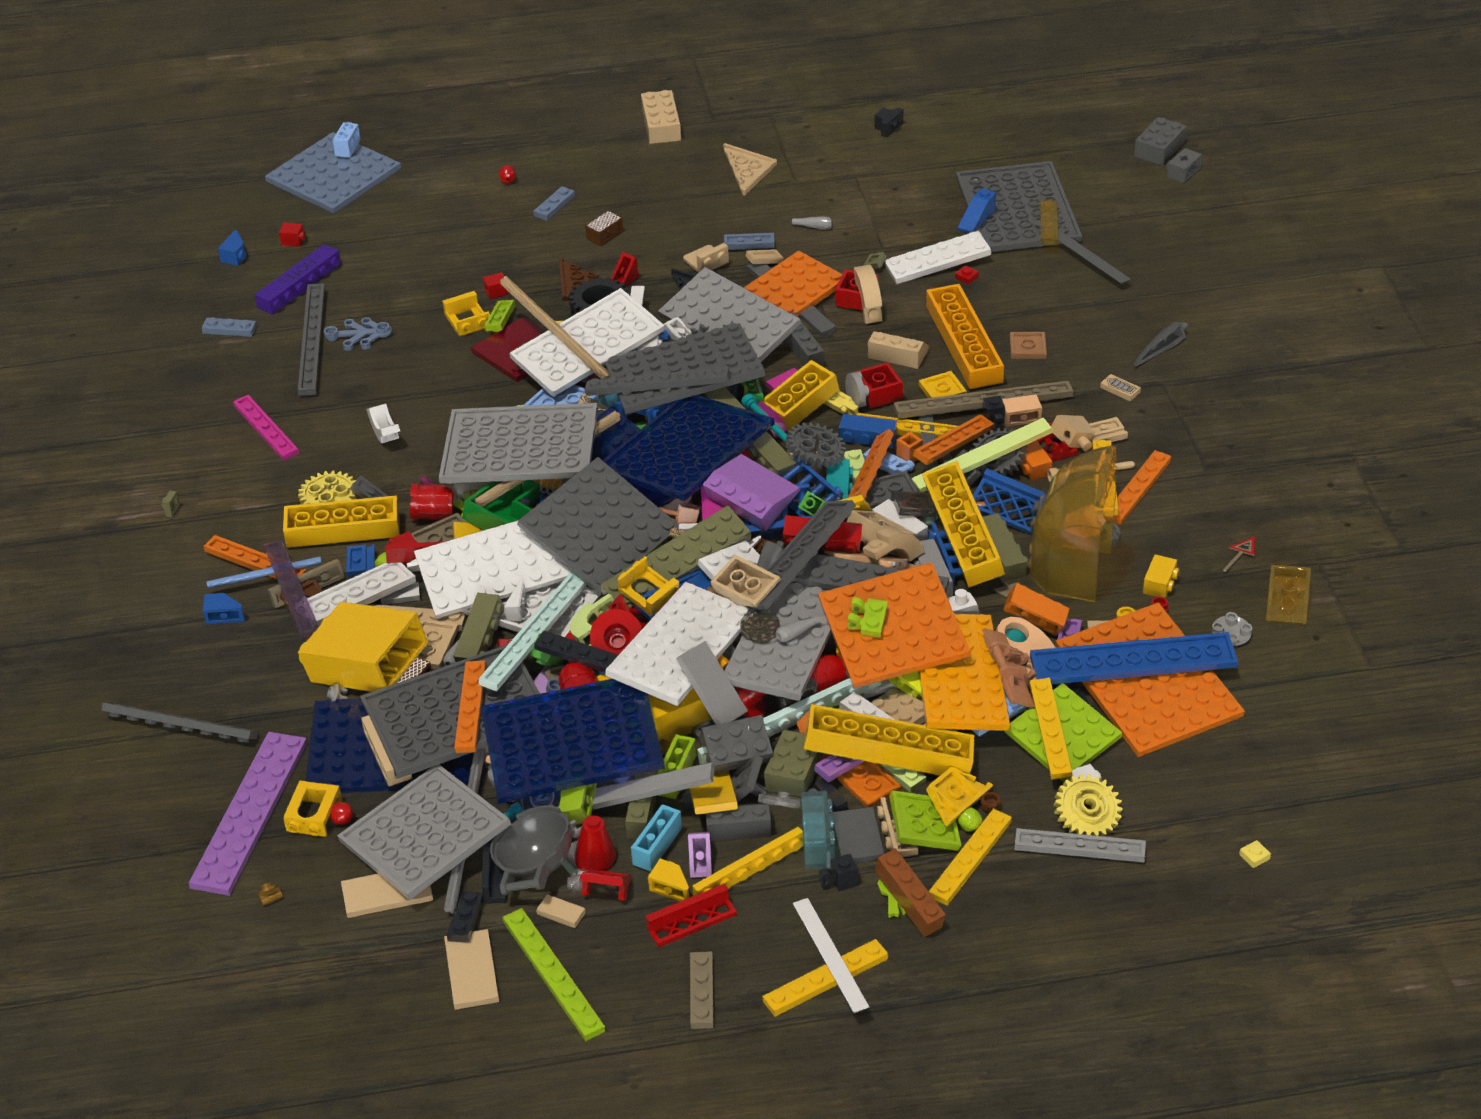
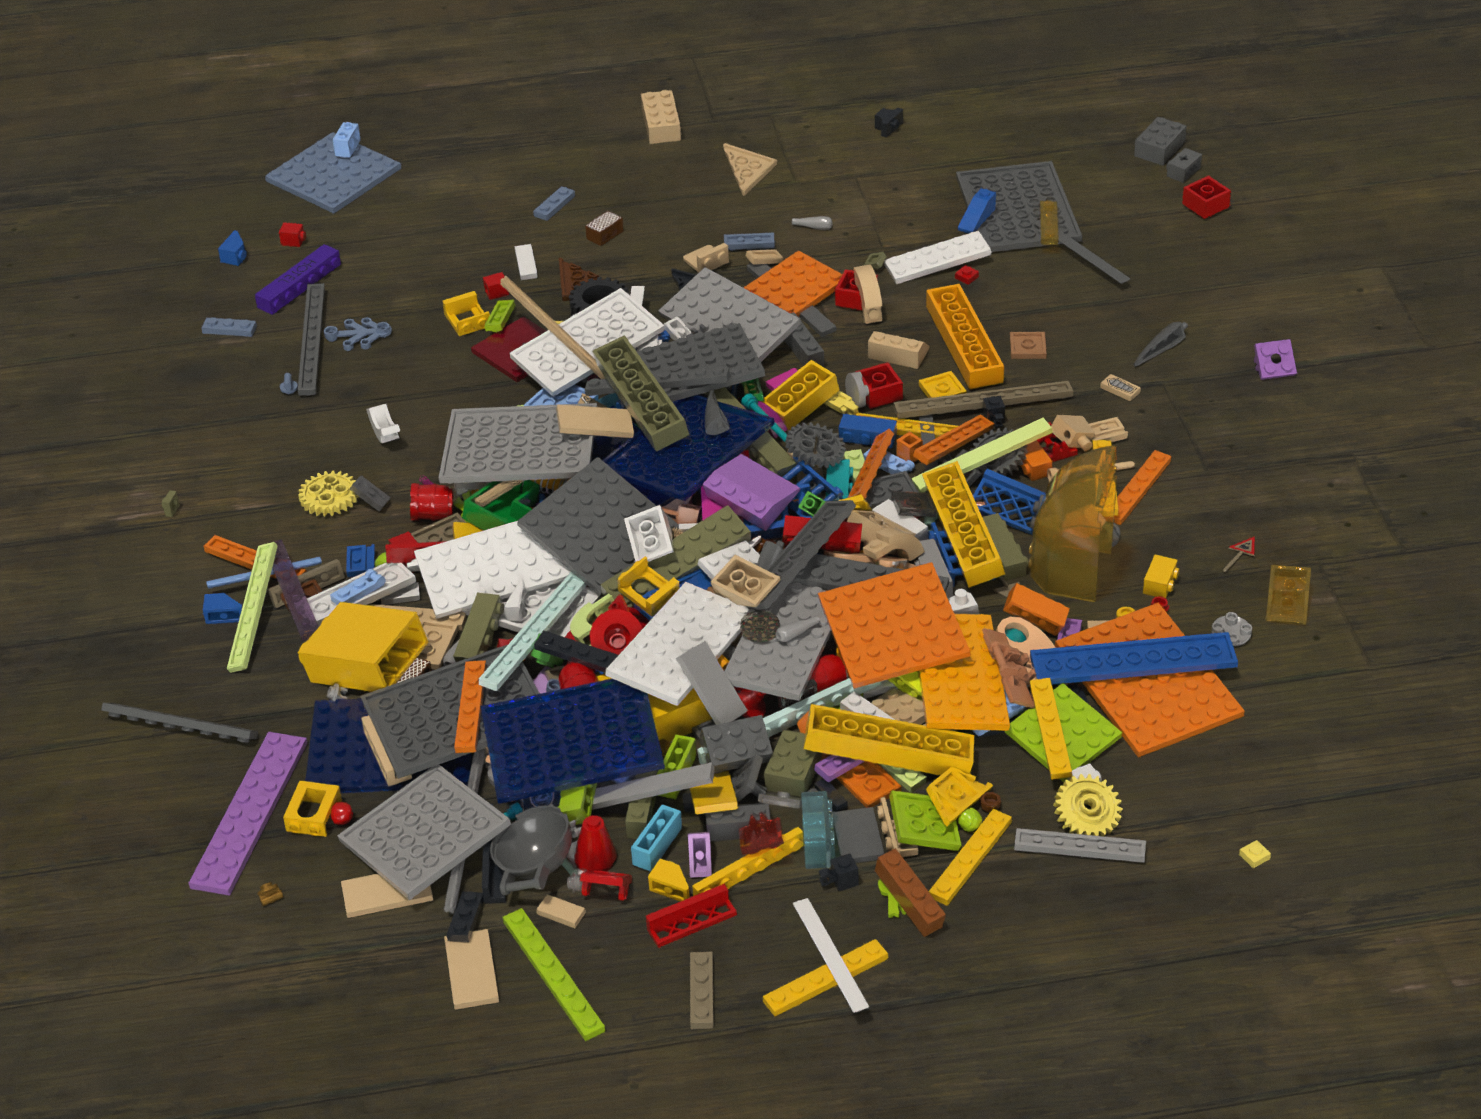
(252, 607): none -> yellowish green tile
(266, 427): dark pink tile -> none
(288, 385): none -> sand blue plate
(341, 521): yellow brick -> none
(359, 588): none -> light blue plate
(507, 174): red piece -> none
(526, 262): none -> white tile
(594, 421): none -> tan tile
(626, 269): red slope -> none
(640, 393): none -> olive brick
(650, 534): none -> white slope
(714, 418): none -> dark grey piece
(761, 834): none -> clear red piece
(873, 619): lime plate -> none
(1022, 410): light nougat brick -> none
(1206, 197): none -> red brick
(1266, 367): none -> medium lavender piece

